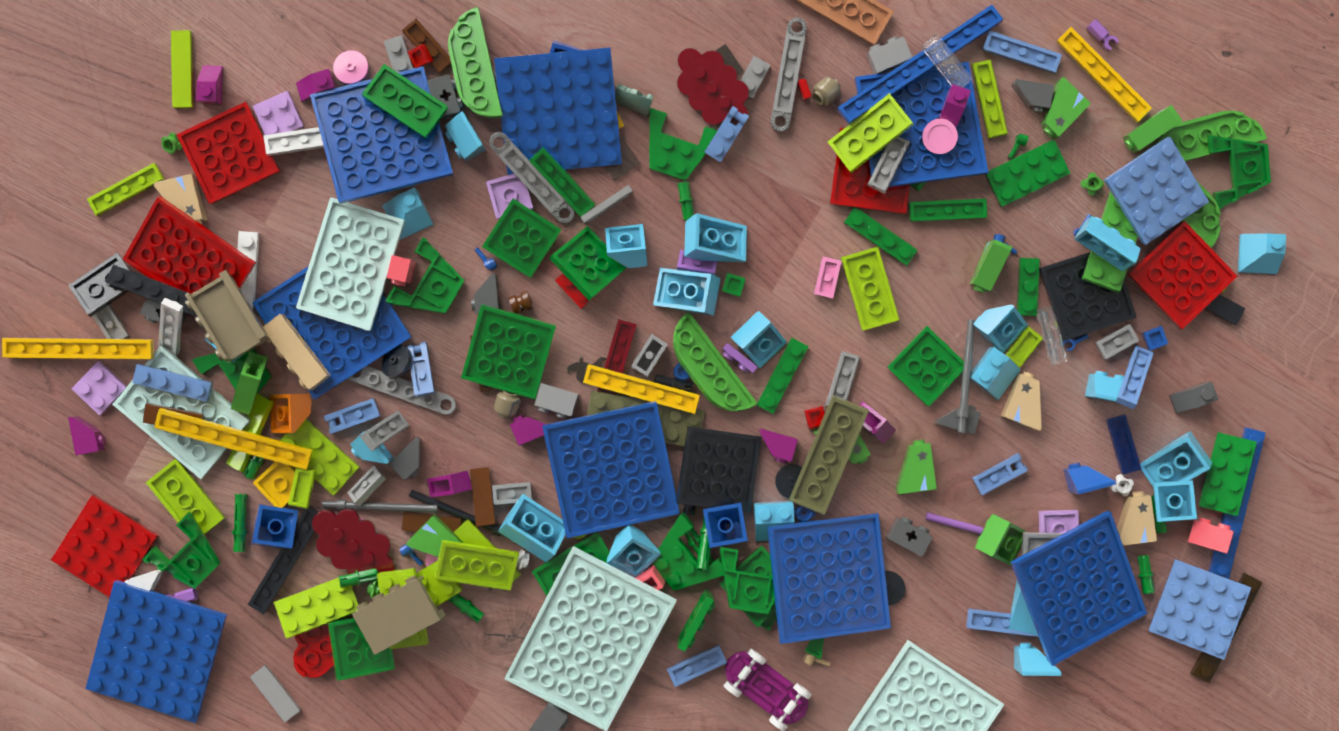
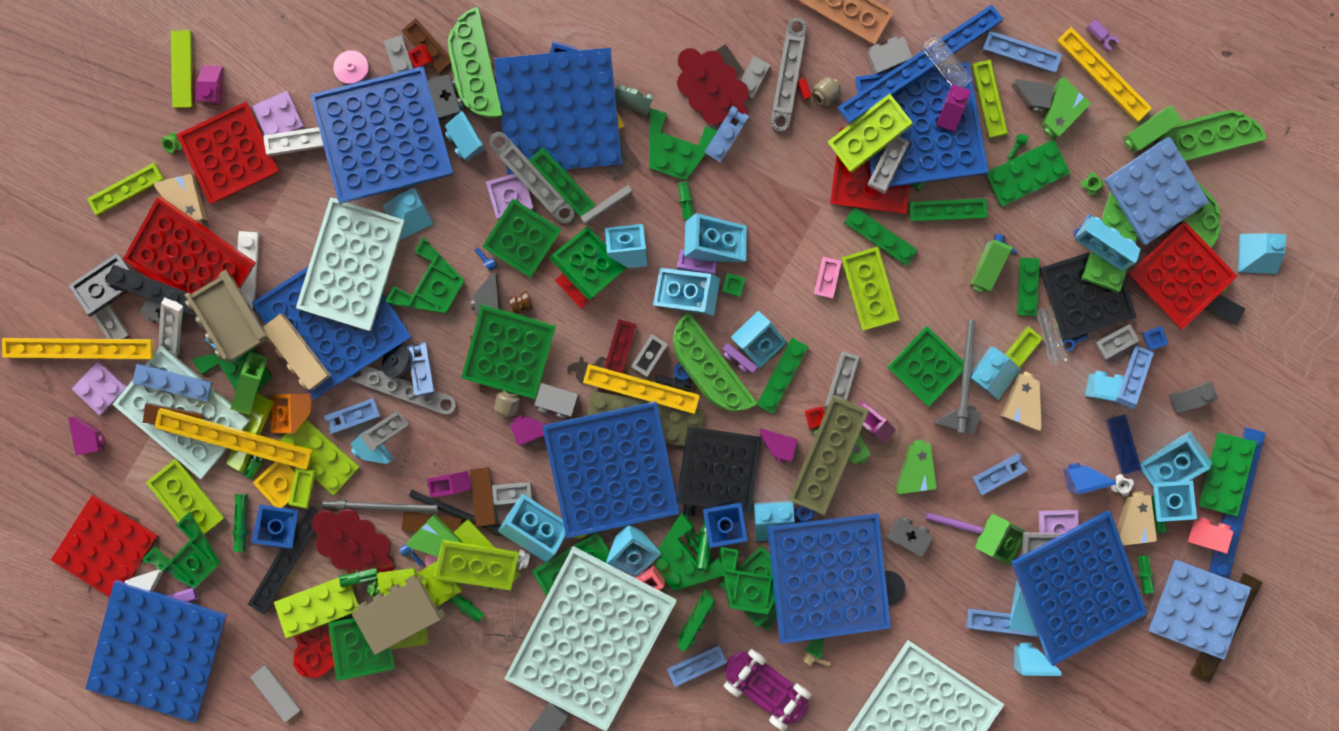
(315, 83): magenta slope -> none
(366, 485): light grey plate -> none
(401, 270): coral brick -> none
(405, 101): green plate -> none
(408, 460): dark grey slope -> none
(786, 479): black piece -> none
(940, 136): bright pink piece -> none
(1001, 326): medium azure slope -> none
(1247, 167): green wing -> none

